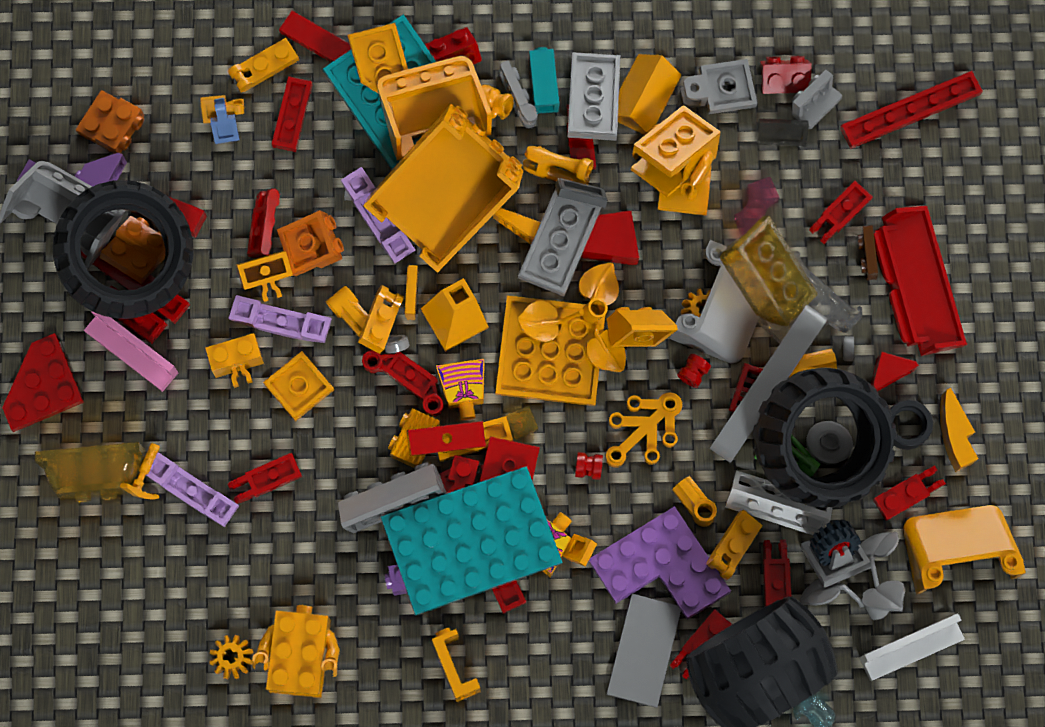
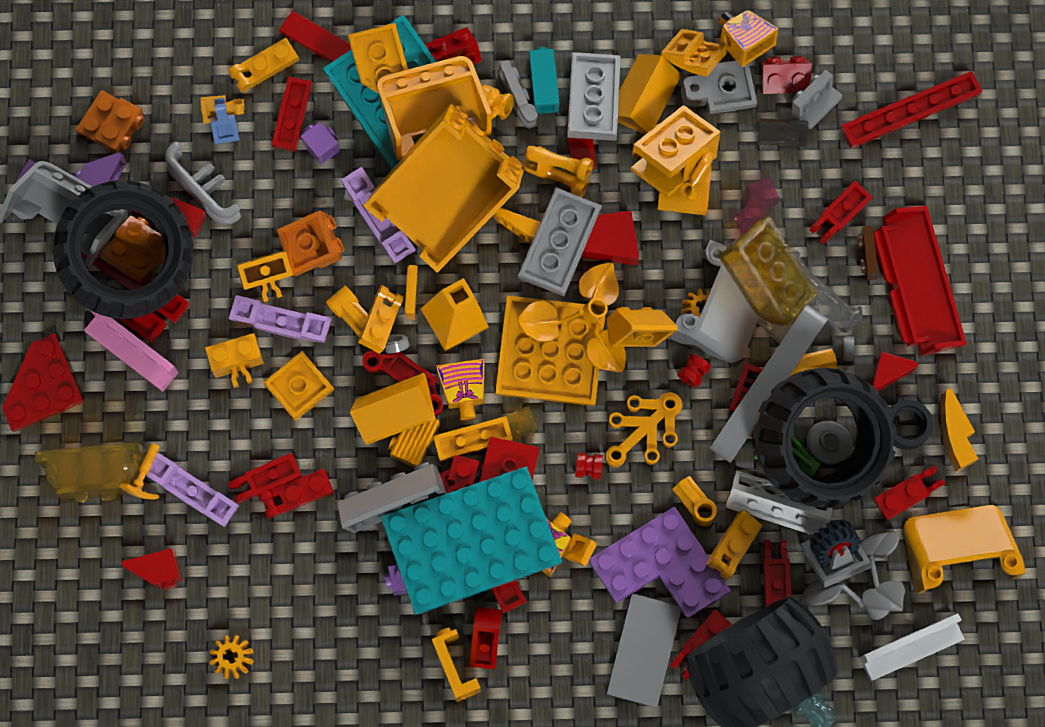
(157, 568): none -> red slope
(200, 194): none -> light grey piece
(263, 223): red hinge -> none
(296, 493): none -> red plate
(300, 652): light orange torso -> none
(320, 142): none -> medium lavender brick
(393, 409): none -> light orange slope
(460, 436): red tile -> none
(485, 638): none -> red slope
(581, 192): dark grey tile -> none
(693, 53): none -> light orange slope
(747, 36): none -> light orange torso

